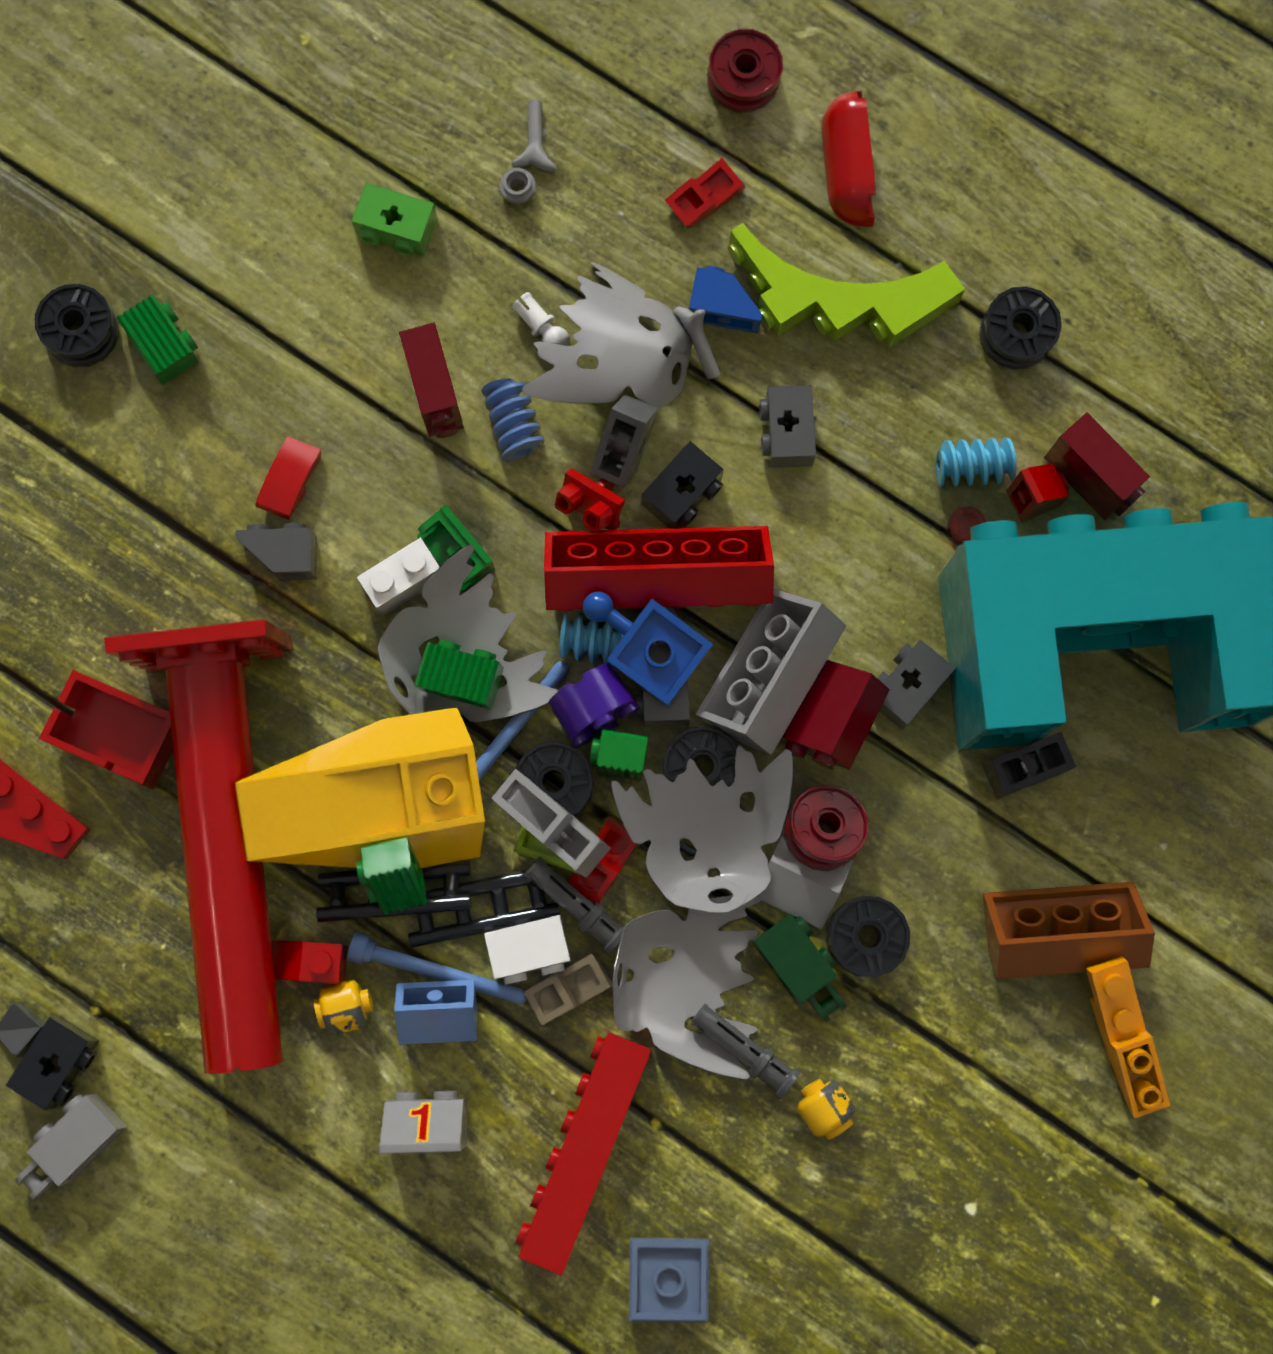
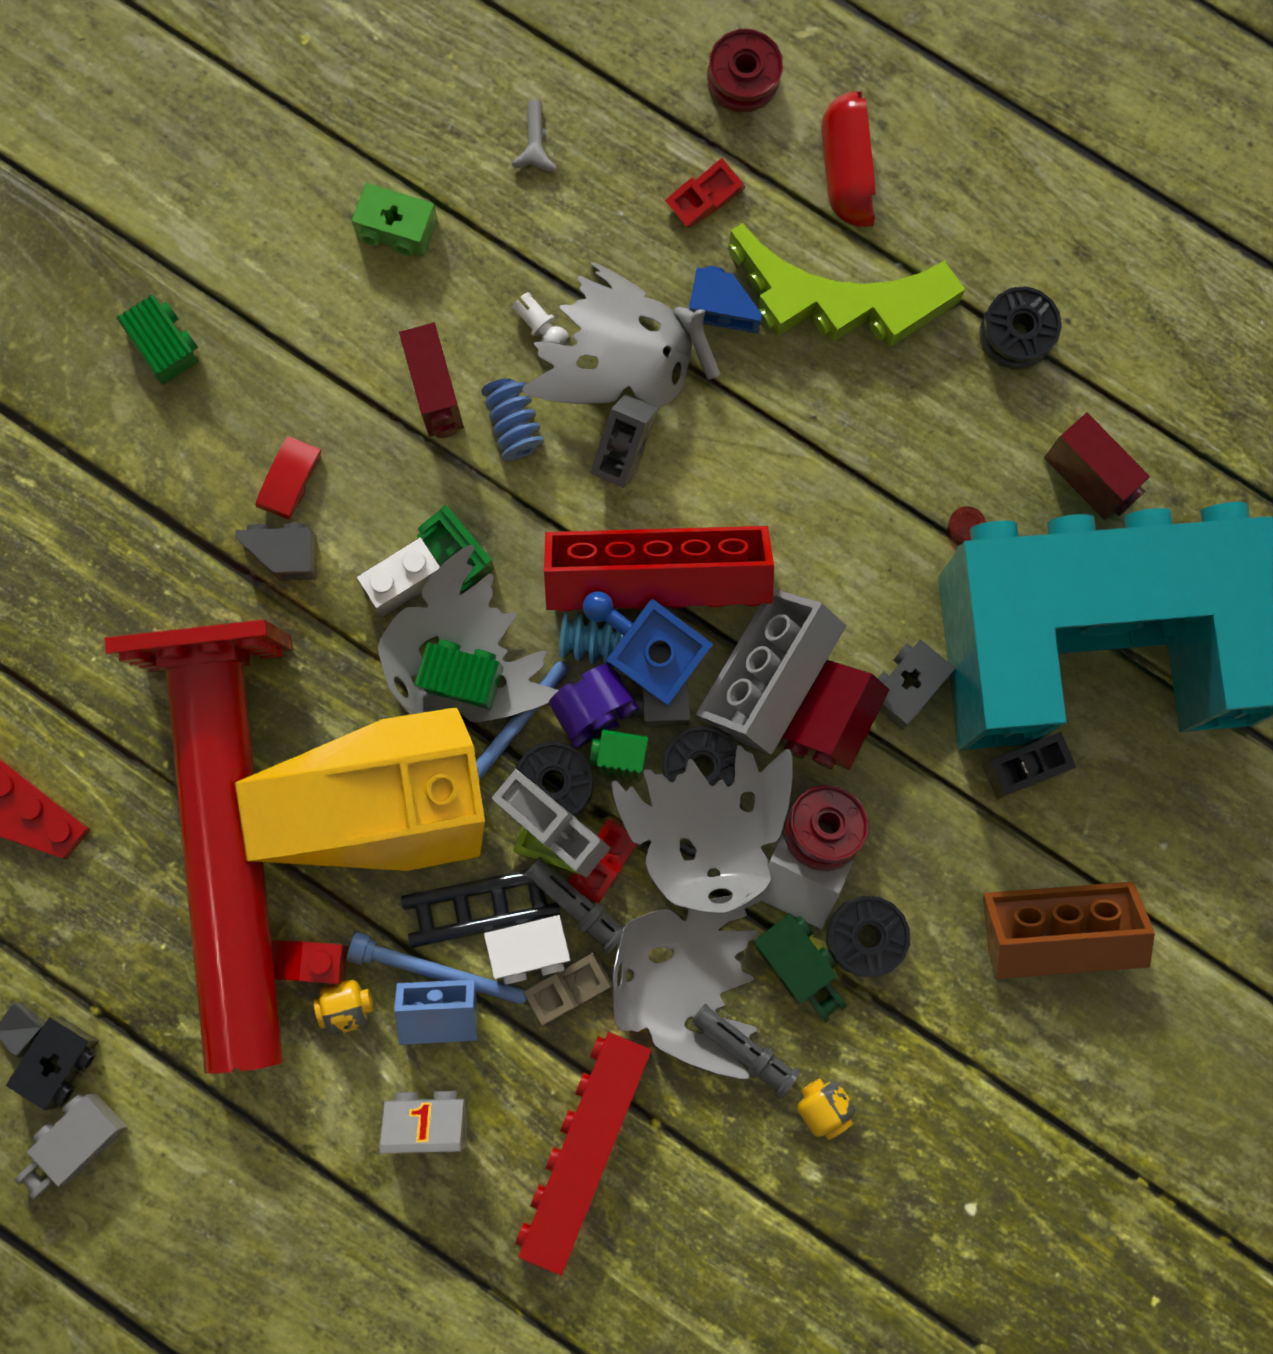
(64, 308): black wheel -> none
(111, 730): red piece -> none
(339, 880): black bar -> none
(392, 875): green brick -> none
(513, 177): light grey plate -> none
(592, 499): red hips -> none
(668, 1279): sand blue plate -> none
(690, 468): black brick -> none
(793, 406): dark grey brick -> none
(976, 460): medium azure piece -> none
(1037, 491): red slope -> none
(1126, 1038): light orange slope -> none

